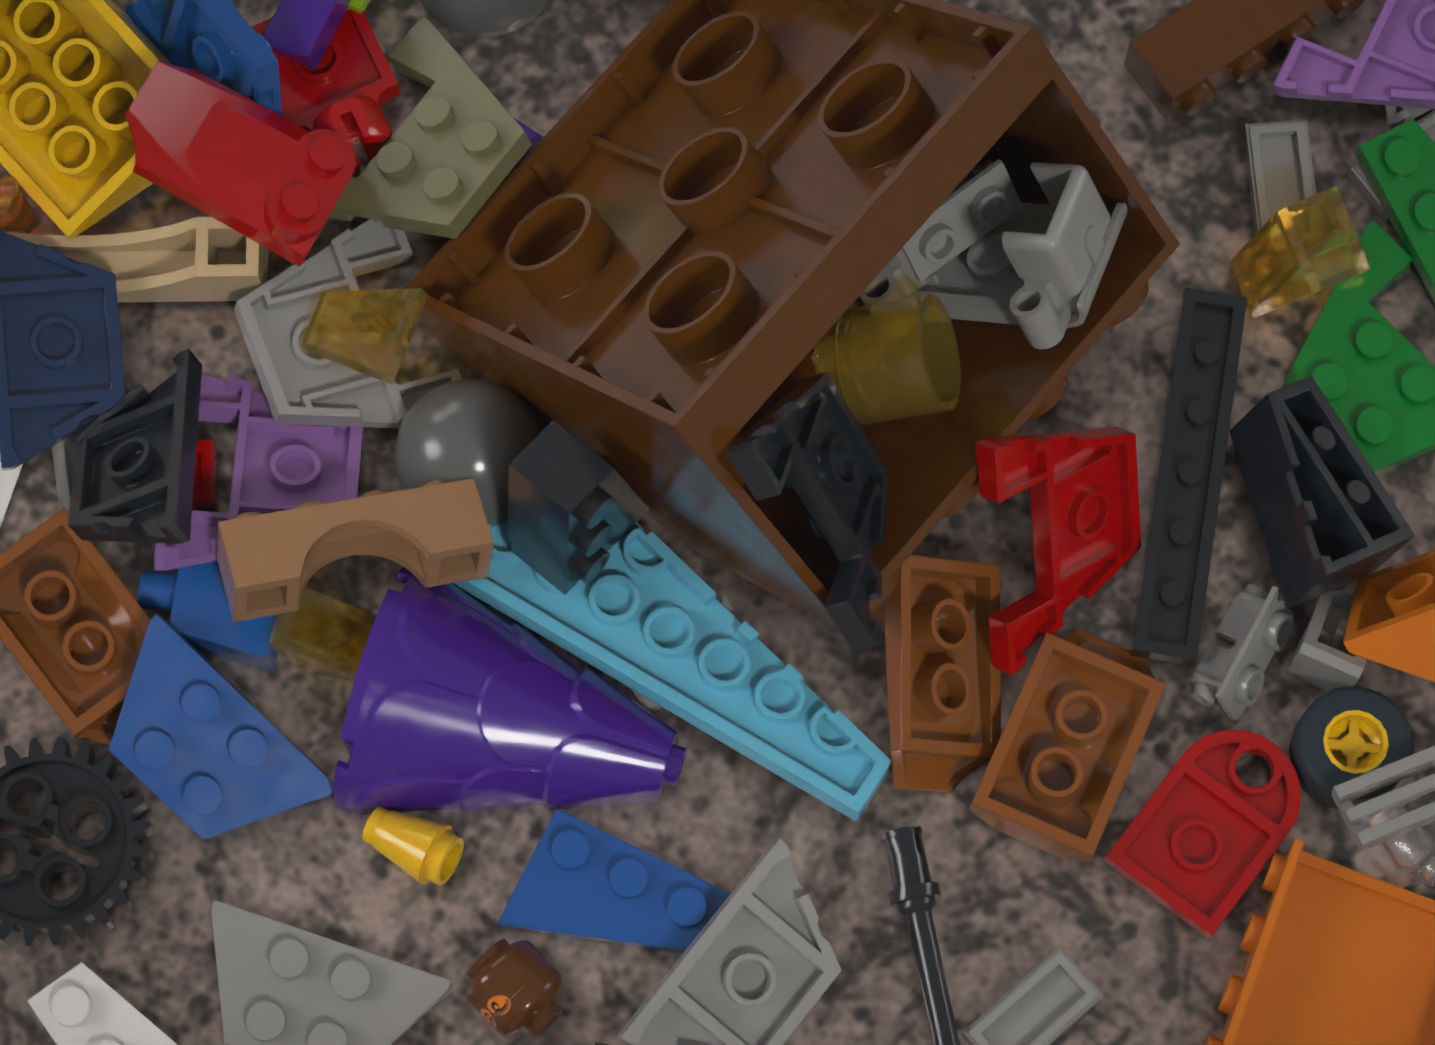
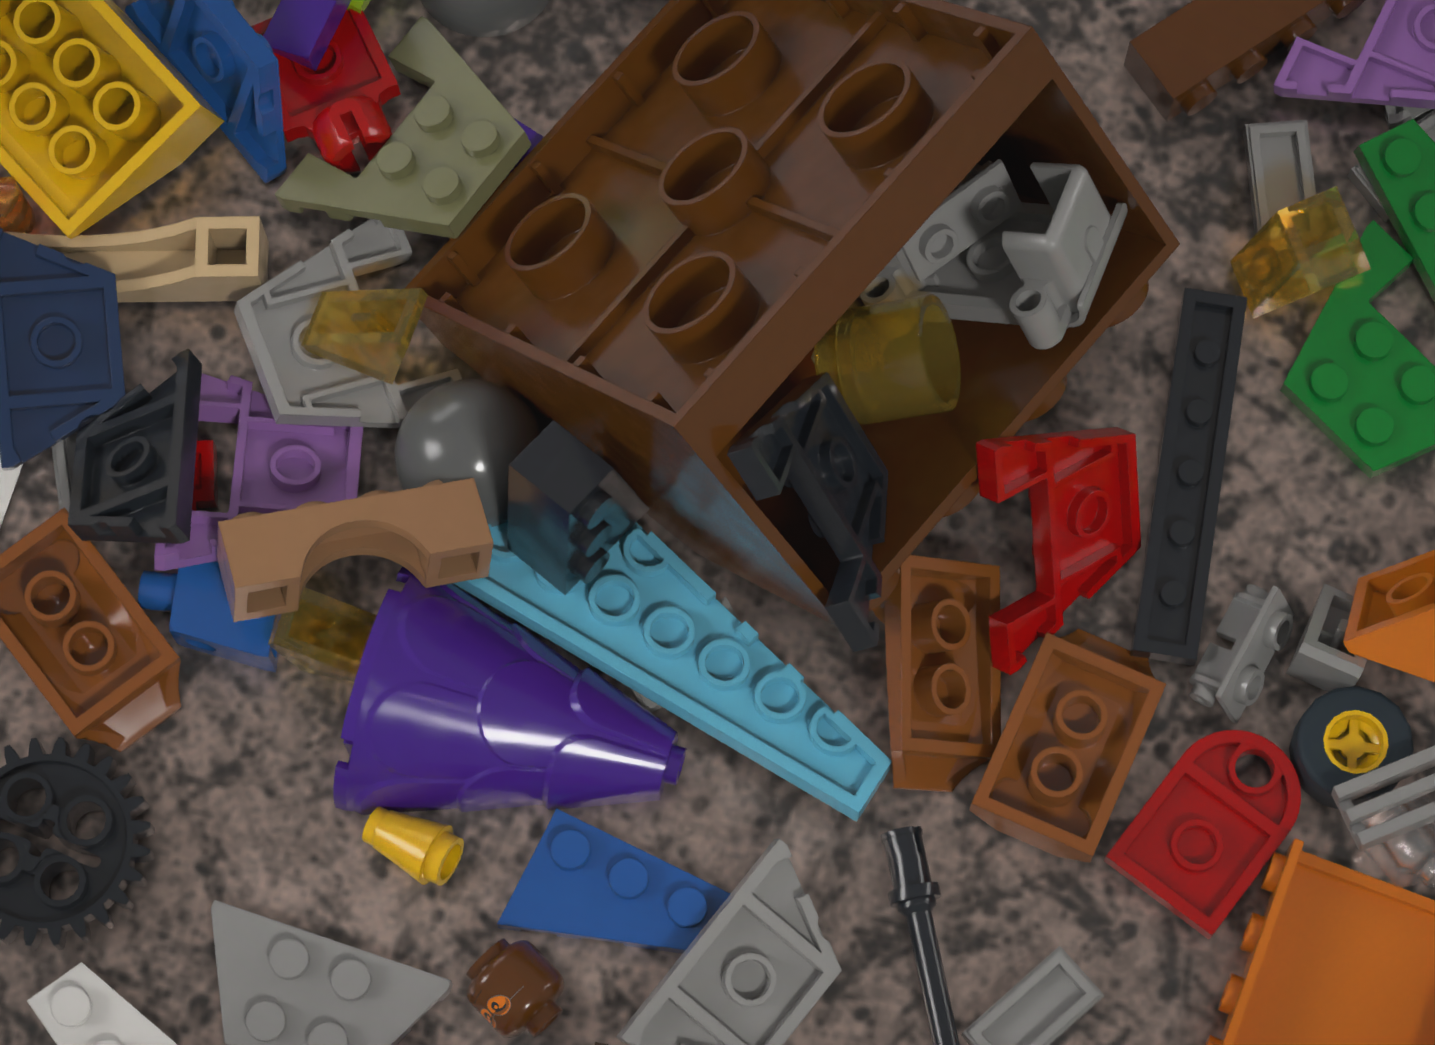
(206, 742): blue wing -> none
(238, 159): red slope -> none
(1314, 494): black wedge -> none

